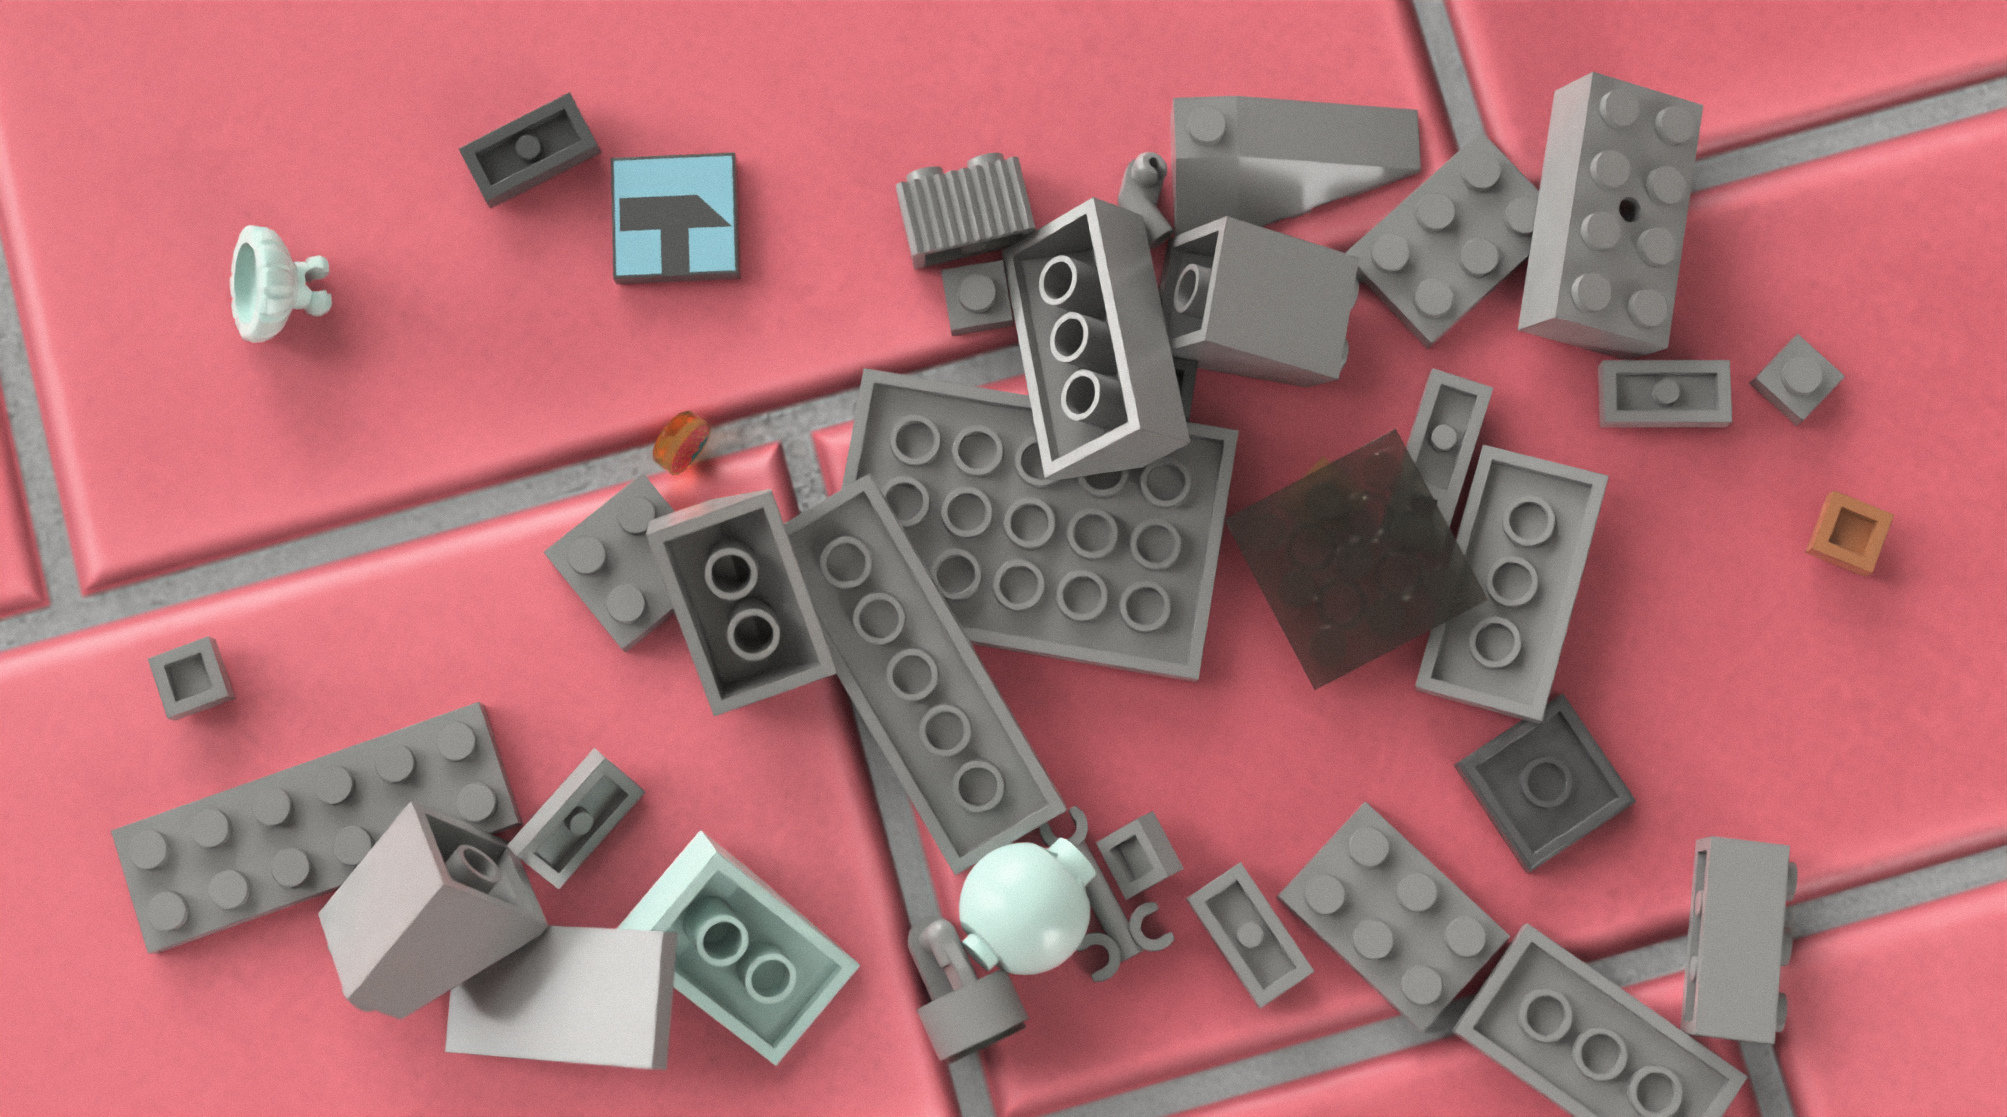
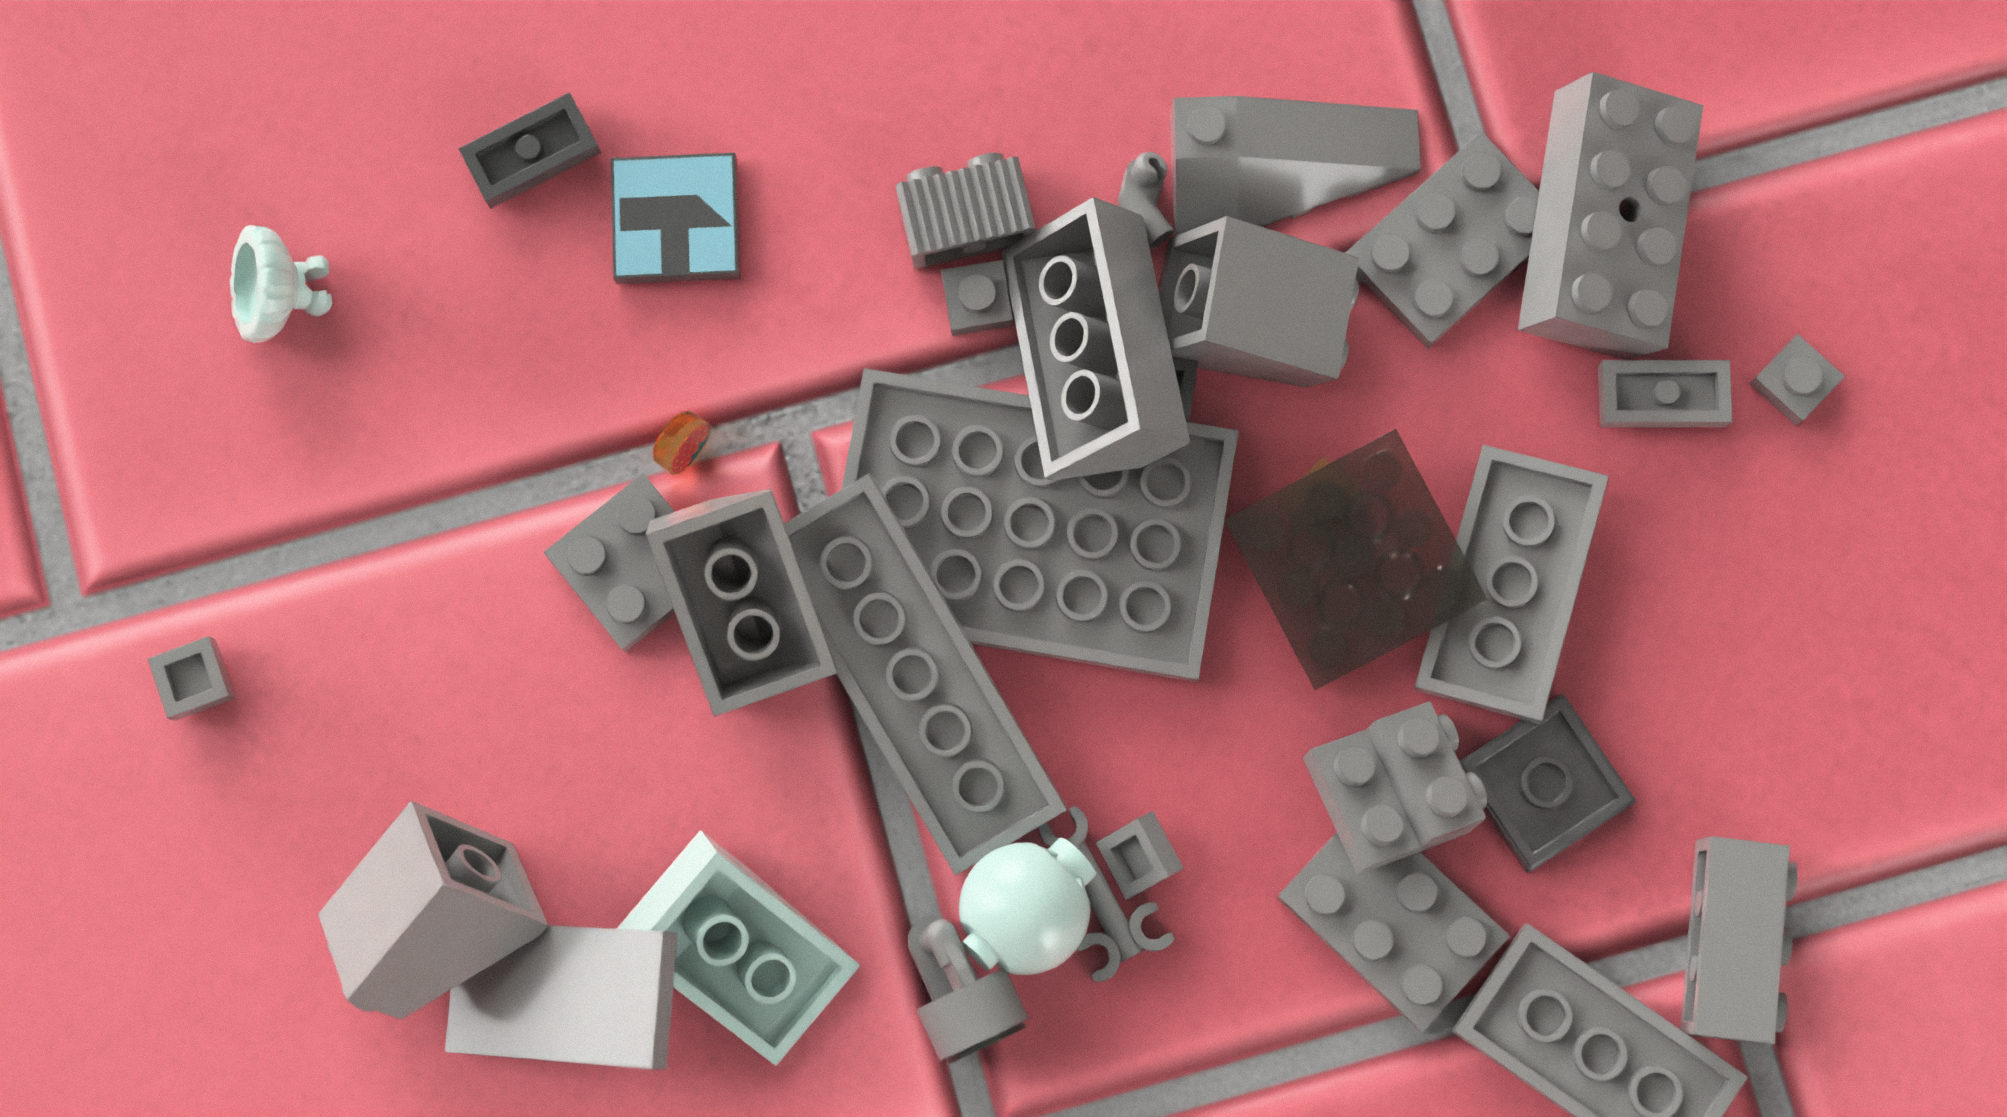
(305, 826): light grey plate -> none
(576, 818): light grey plate -> none
(1249, 935): light grey plate -> none
(1397, 787): none -> light grey plate
(1447, 434): light grey plate -> none
(1849, 533): nougat plate -> none

